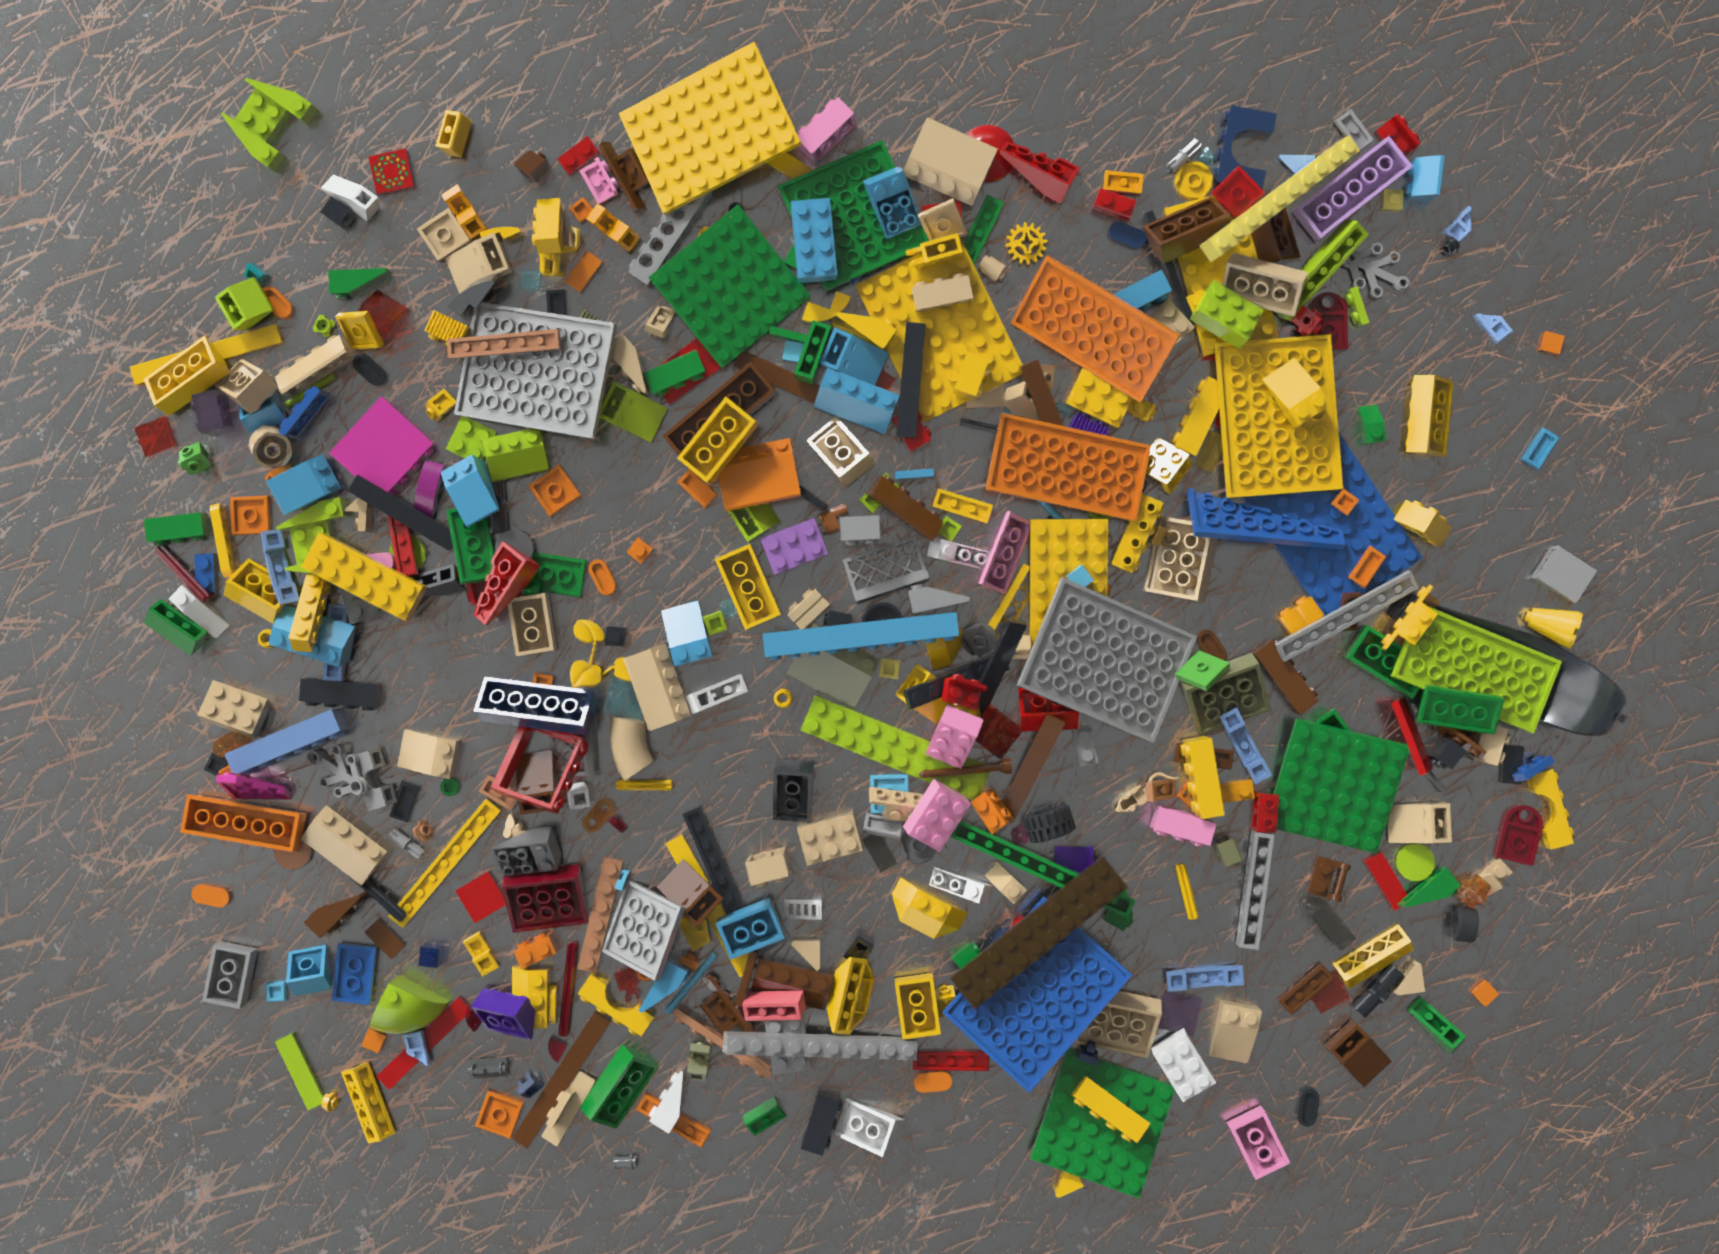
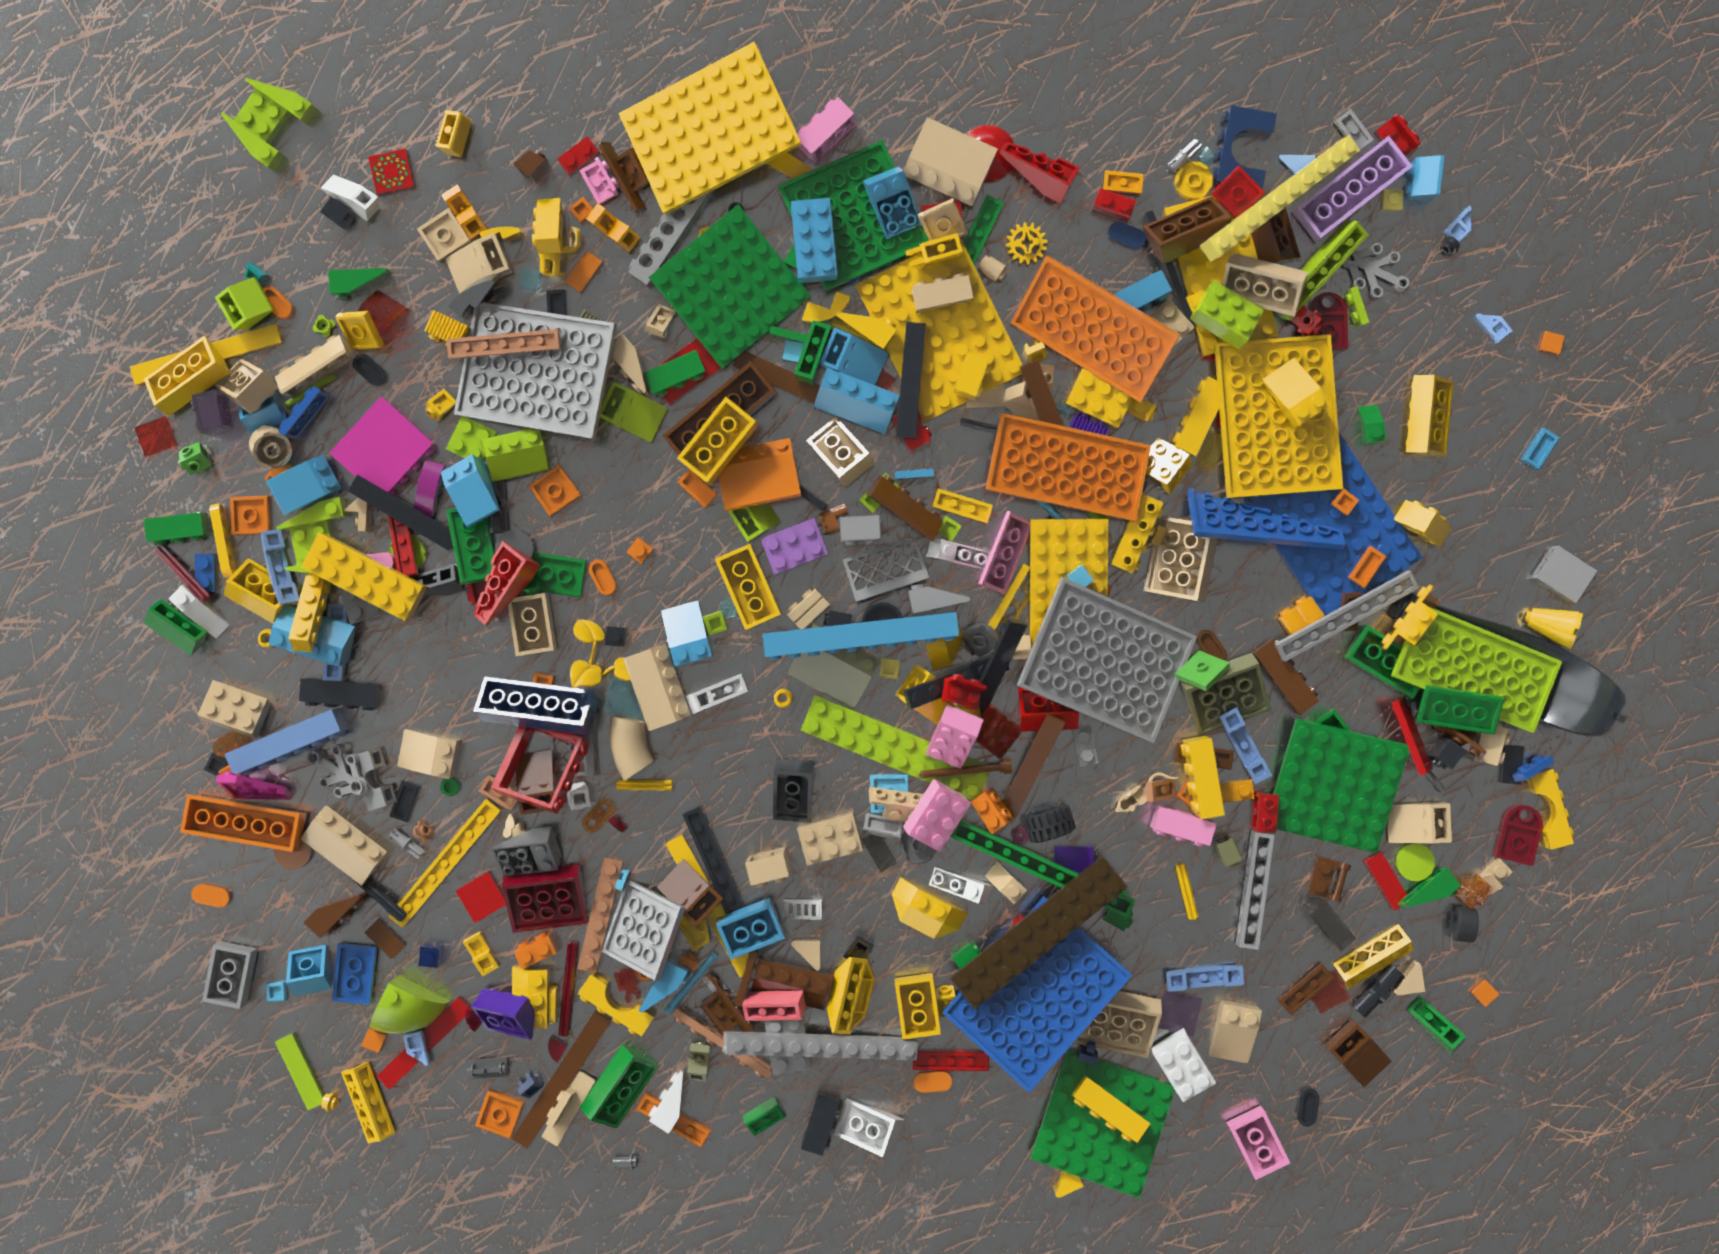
(1035, 352): none -> yellow tile

